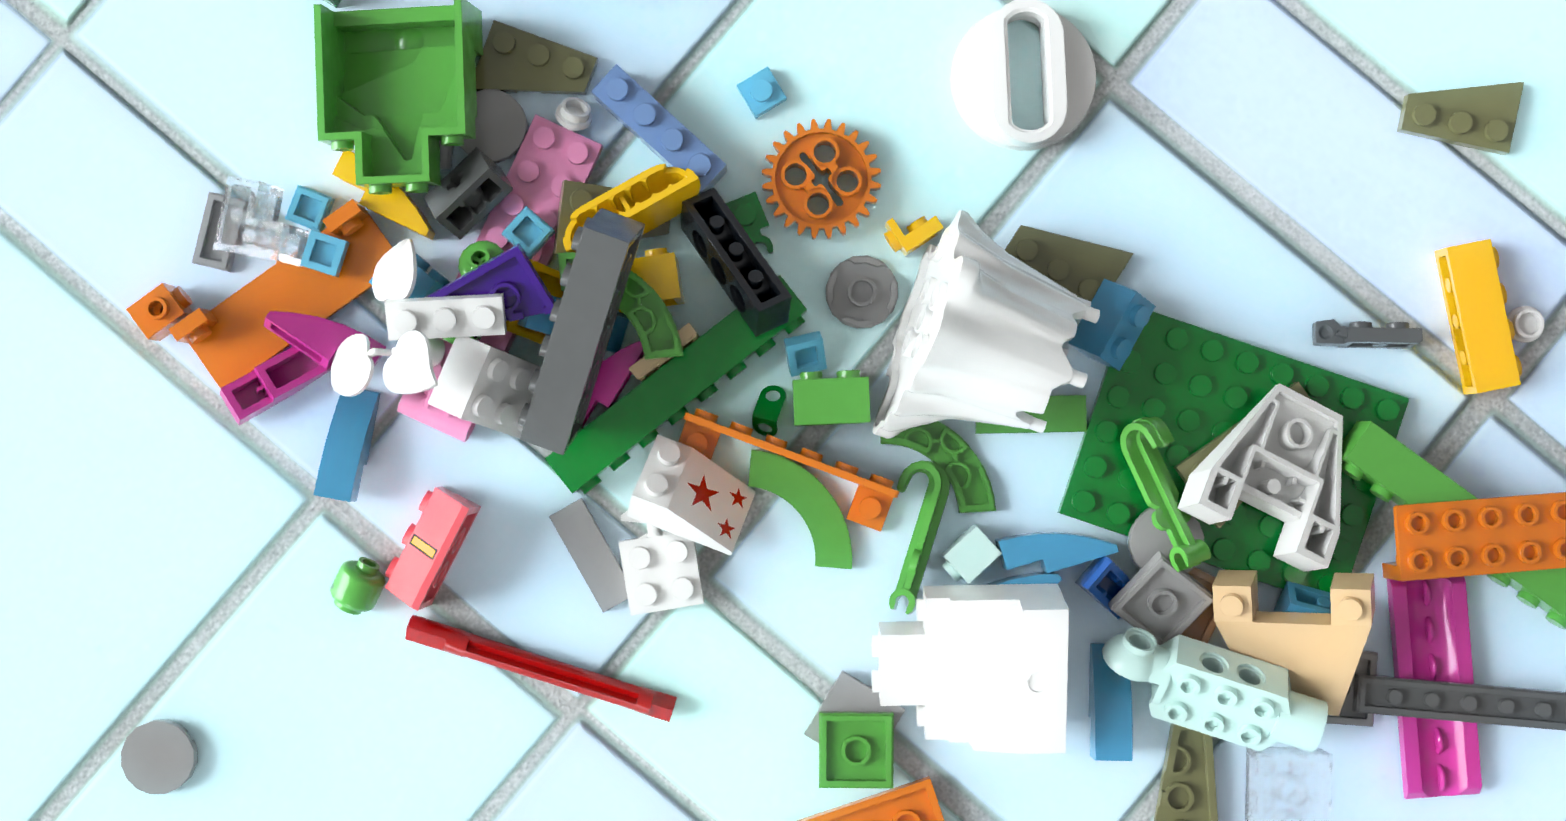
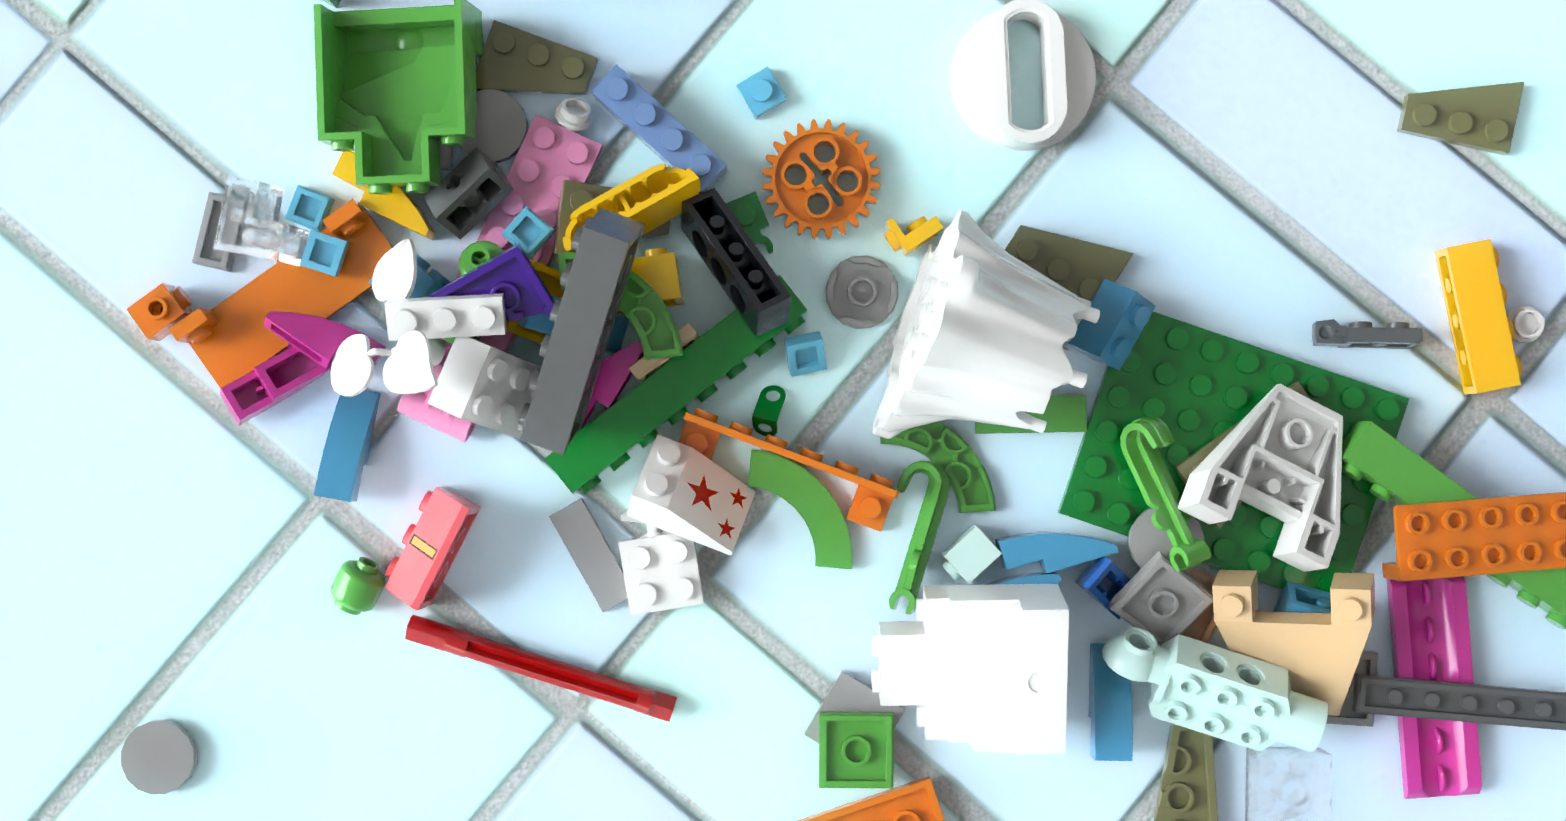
(831, 399): bright green brick -> none

